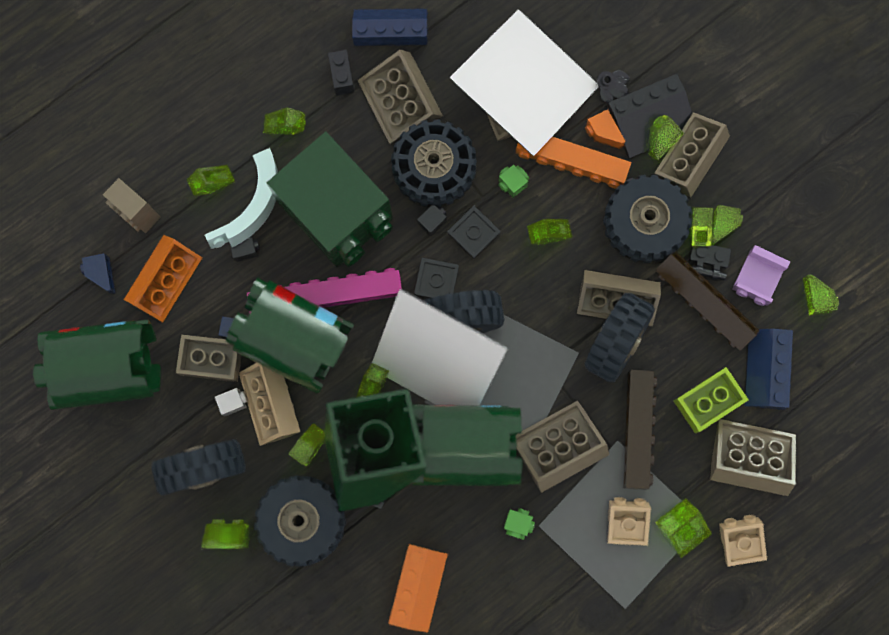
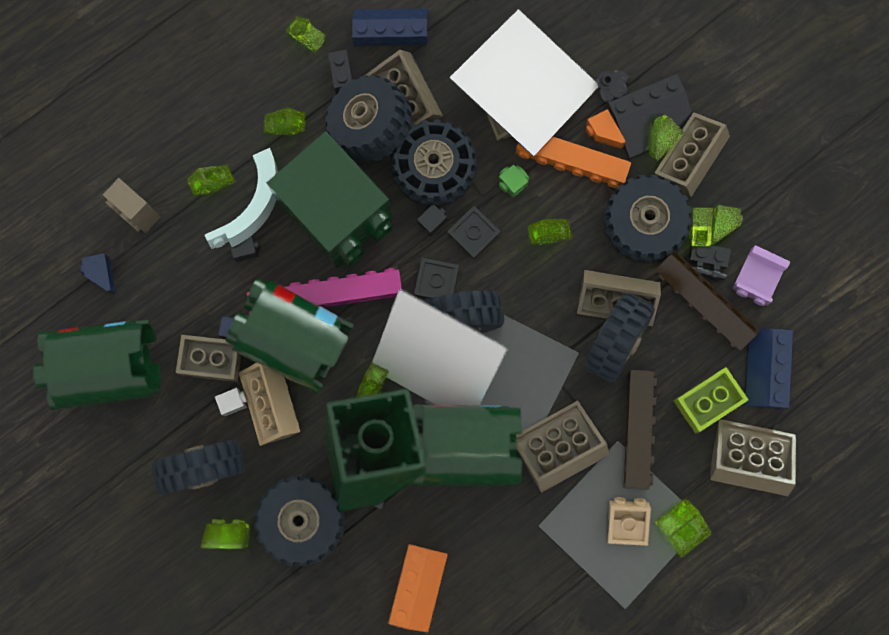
(163, 278): orange slope -> none
(306, 33): none -> clear neon green slope
(308, 445): clear neon green slope -> none
(368, 118): none -> black wheel
(519, 523): bright green brick -> none
(743, 540): tan plate -> none
(819, 296): clear neon green slope -> none

